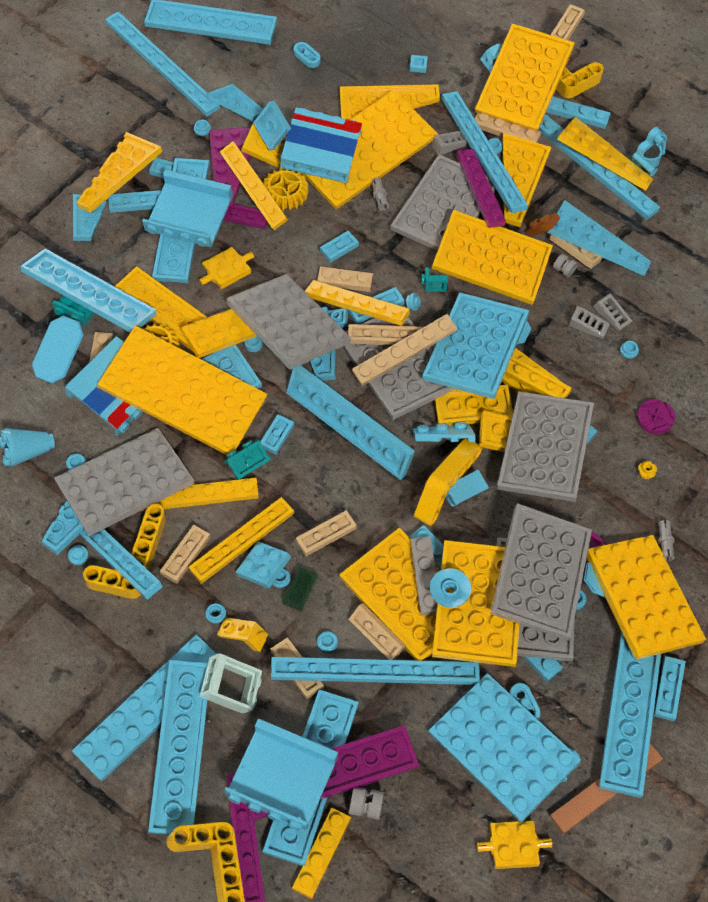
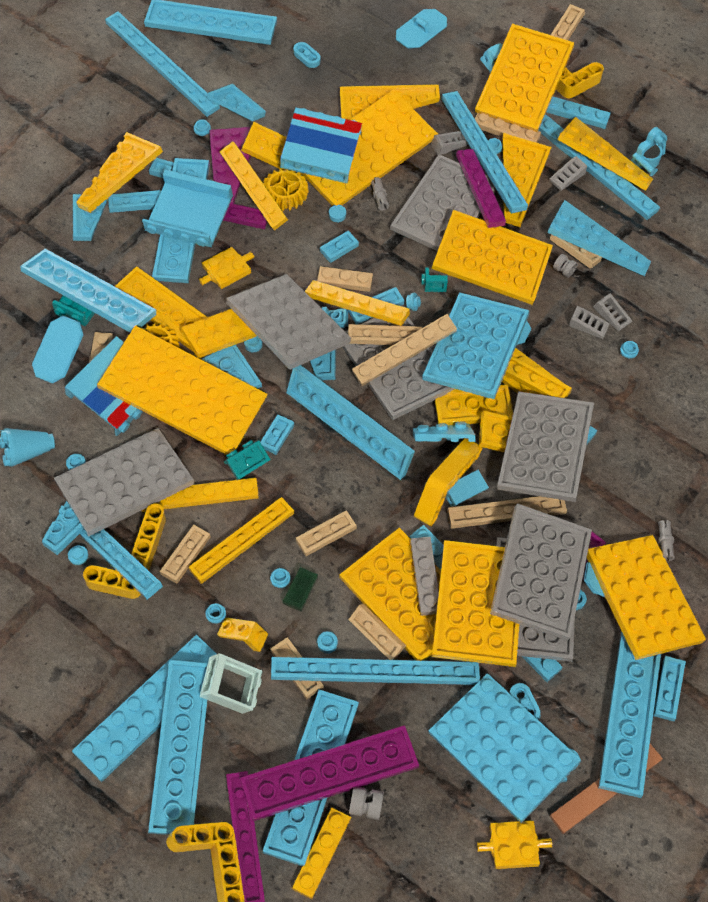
(263, 564): medium azure plate -> none
(272, 125): medium azure plate -> none
(282, 775): medium azure panel -> none
(337, 213): none -> medium azure tile
(418, 64): medium azure plate -> none
(421, 28): none -> medium azure shield
(453, 580): medium azure dish -> none
(501, 511): none -> tan plate
(543, 224): dark orange plate -> none
(576, 166): none -> light grey slope
(647, 474): yellow plate -> none
(655, 416): magenta tile -> none

